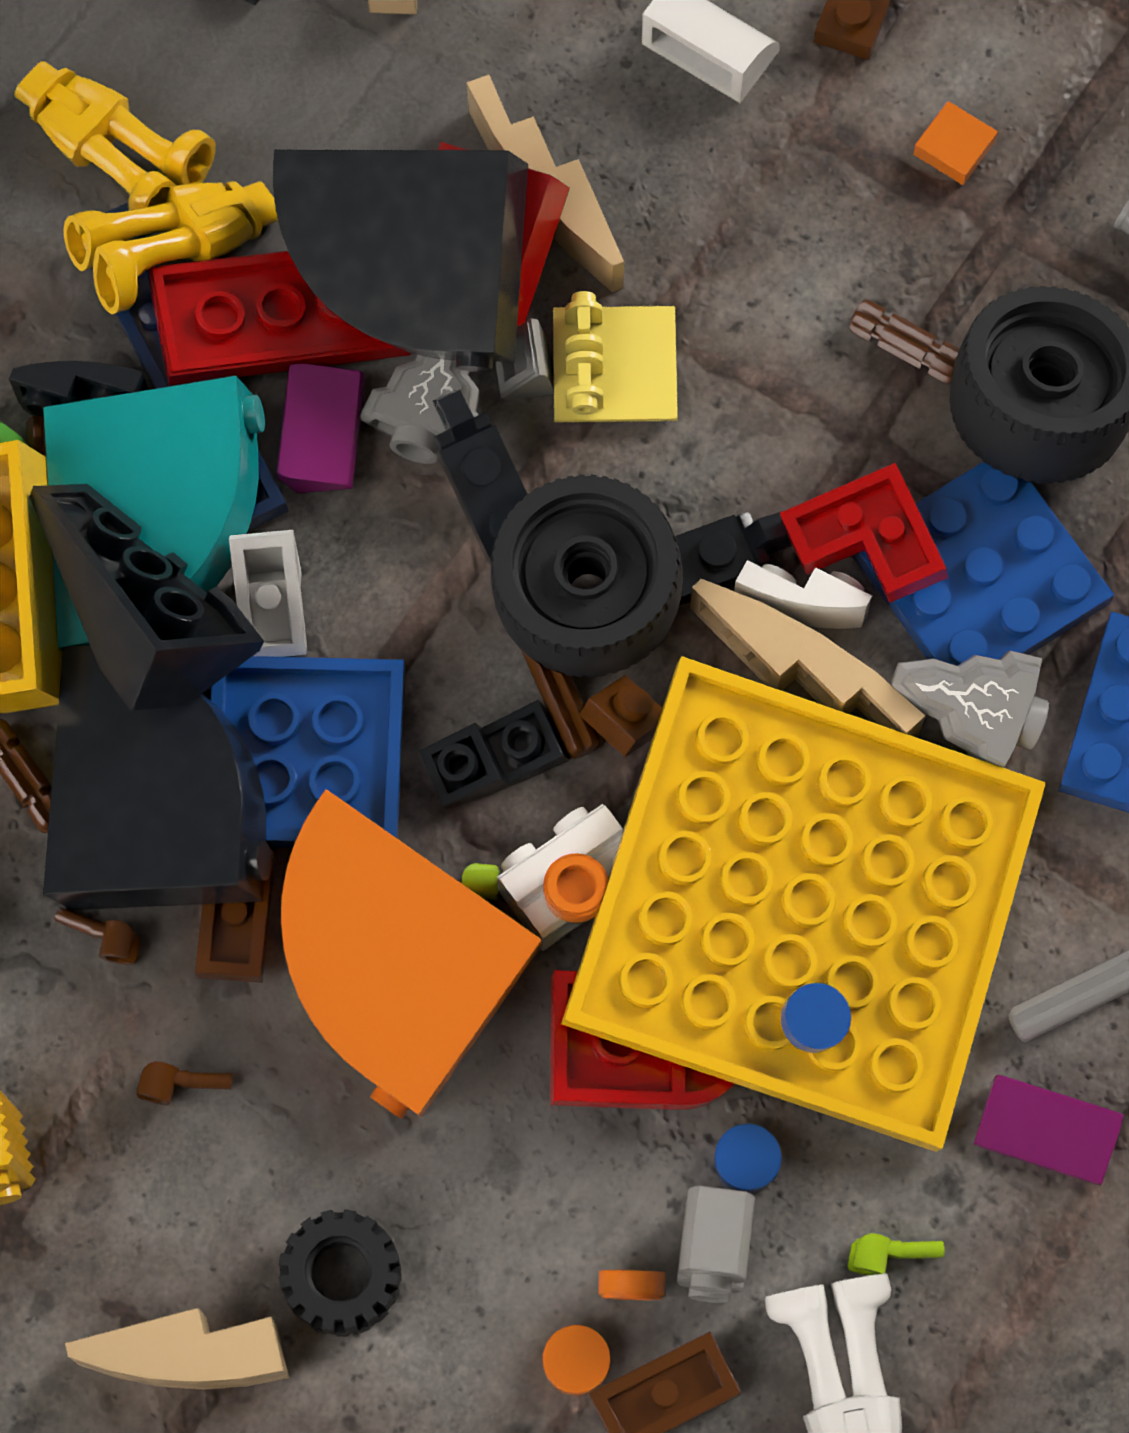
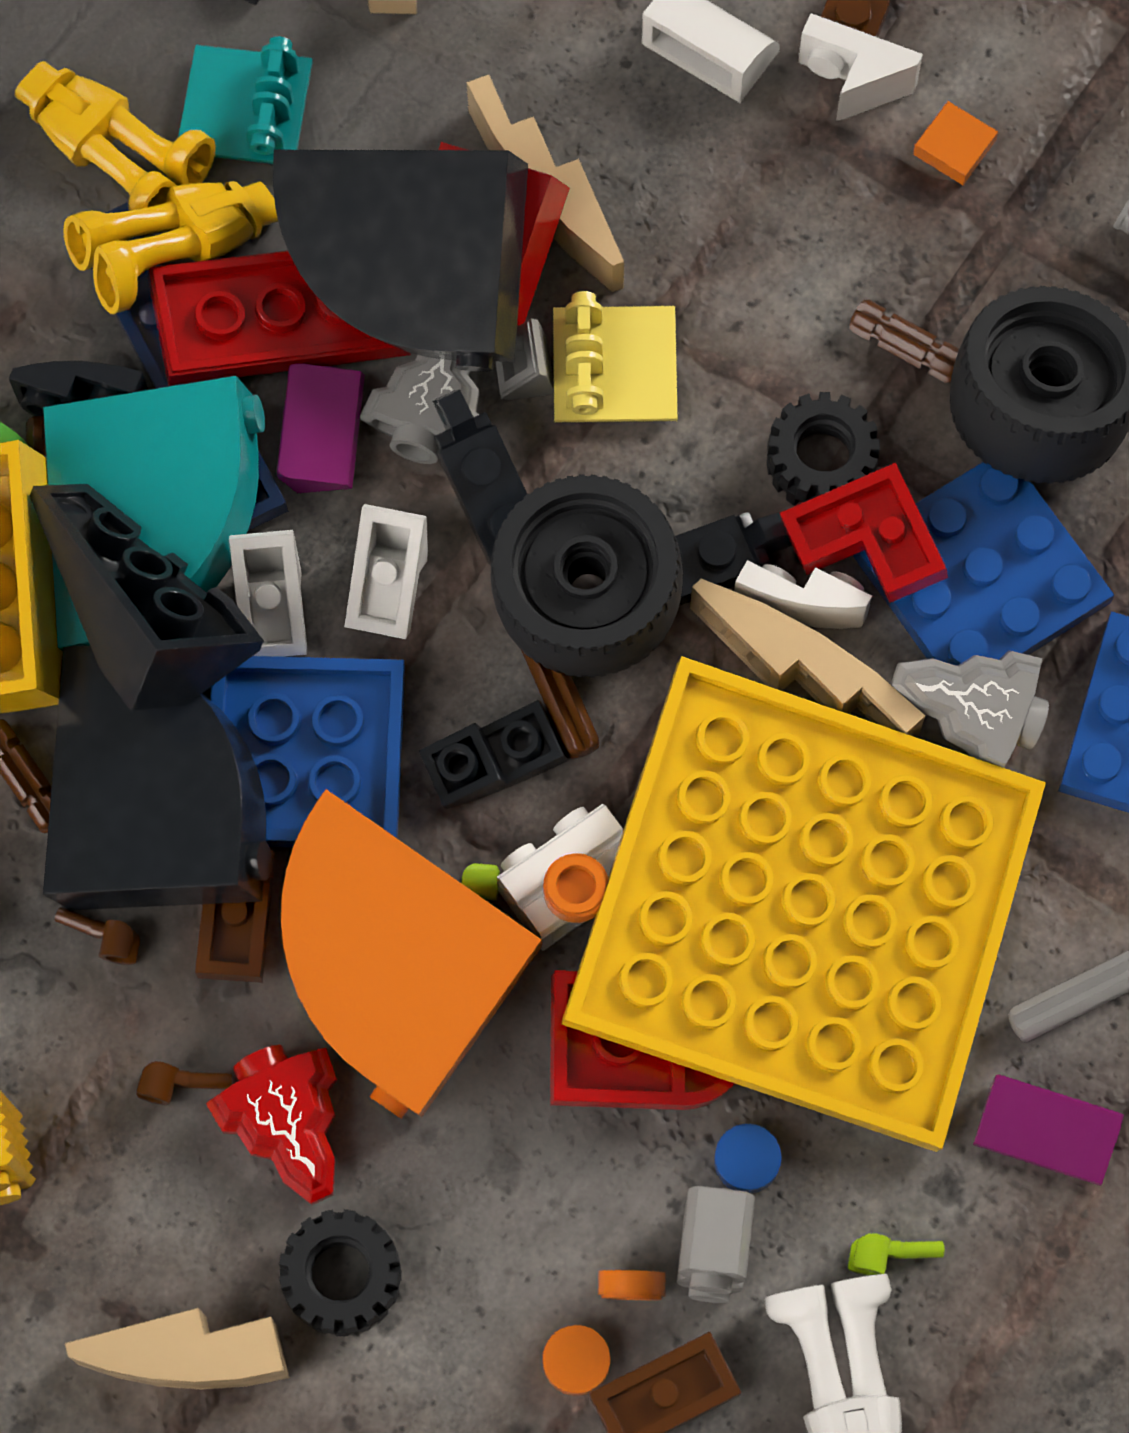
(248, 99): none -> teal hinge
(284, 1115): none -> red rock
(386, 571): none -> white slope
(623, 715): reddish brown plate -> none
(813, 418): none -> black tyre
(815, 1017): blue tile -> none
(872, 67): none -> white slope

